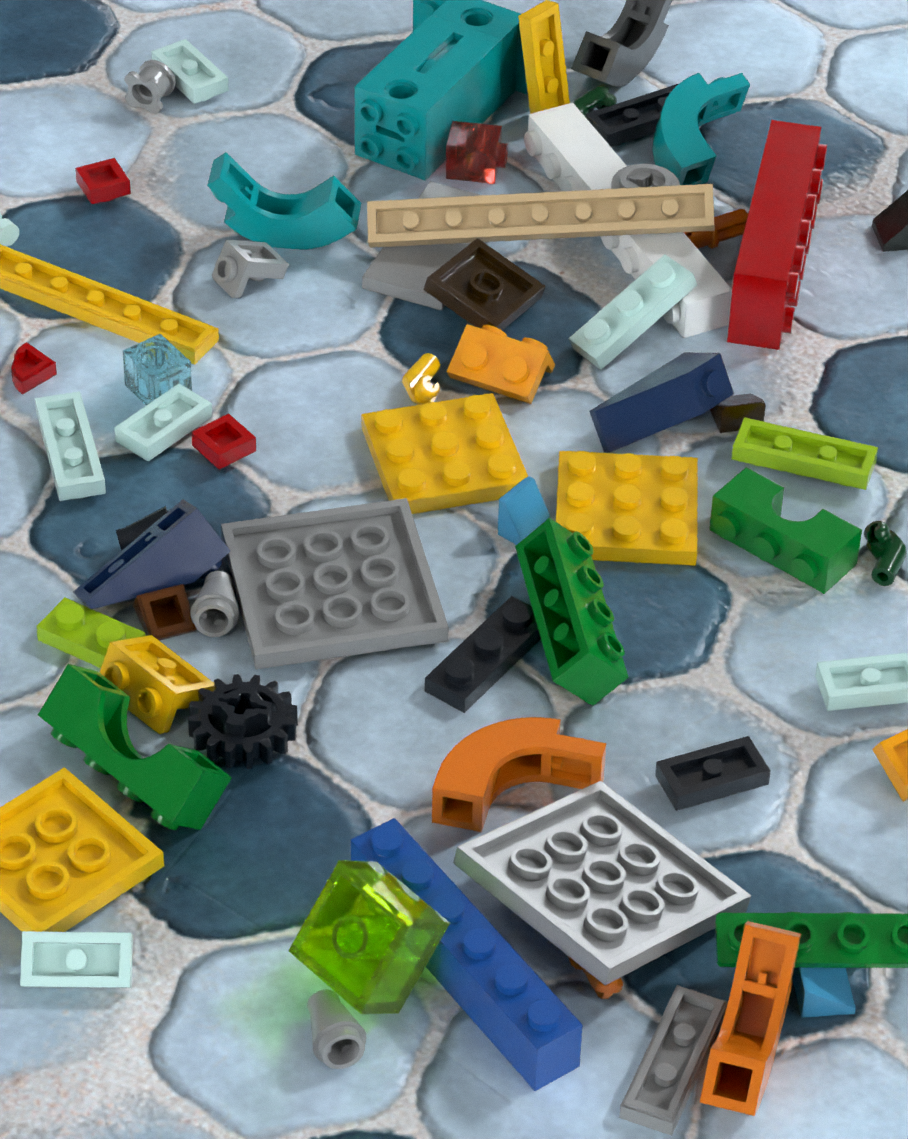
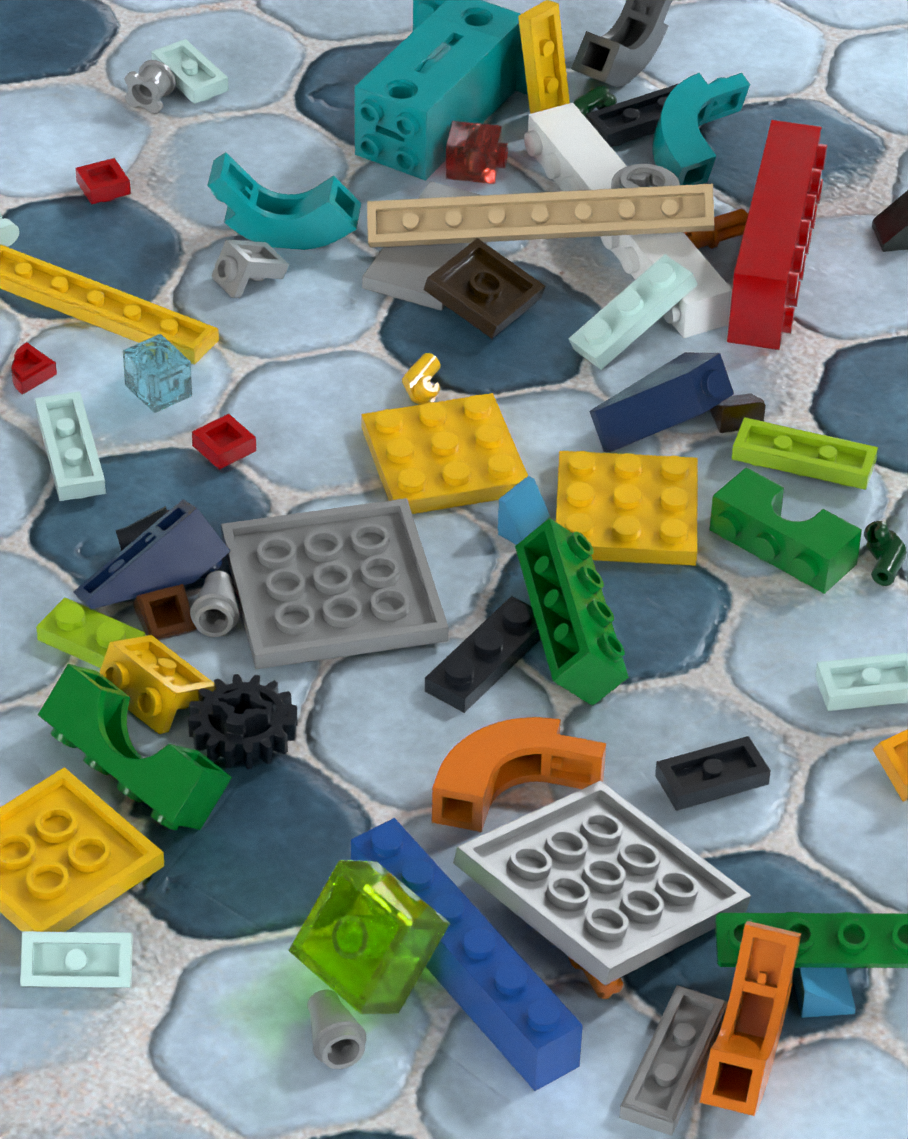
(163, 422): light aqua plate -> none
(500, 363): light orange bracket -> none

